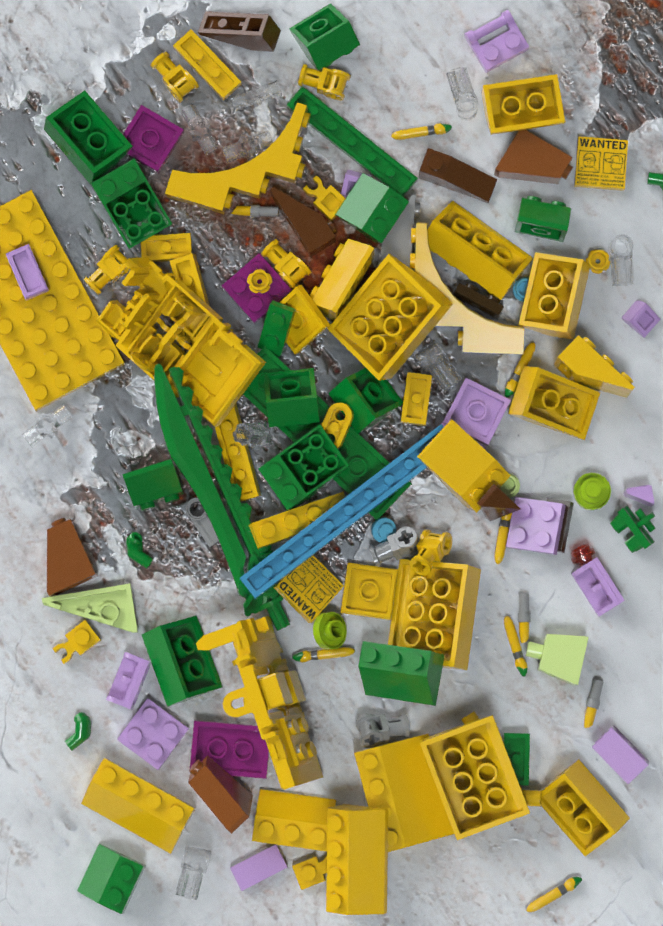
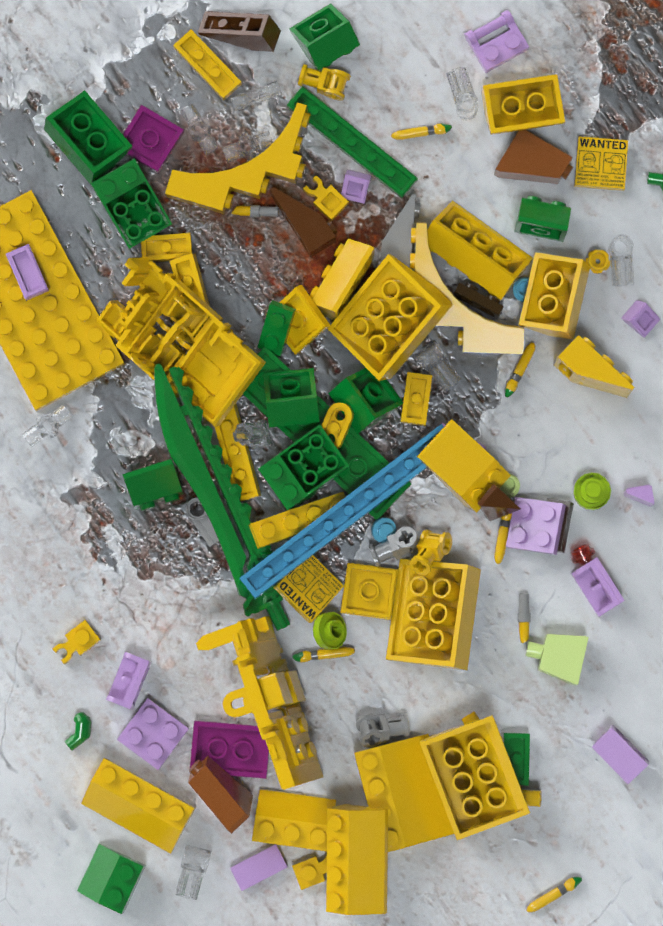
(66, 558): dark orange slope -> none
(105, 605): yellowish green wing -> none
(108, 270): yellow connector -> none
(135, 550): green arm -> none
(176, 79): yellow connector -> none
(178, 663): green slope -> none
(255, 304): magenta plate -> none
(259, 274): yellow plate -> none
(288, 266): yellow connector -> none
(371, 208): slope -> none
(400, 673): green slope -> none
(456, 175): reddish brown slope -> none
(477, 410): lavender plate -> none
(520, 662): yellow piece -> none
(554, 402): yellow slope -> none
(582, 808): yellow slope -> none
(593, 703): light grey piece -> none
(628, 519): green hips -> none

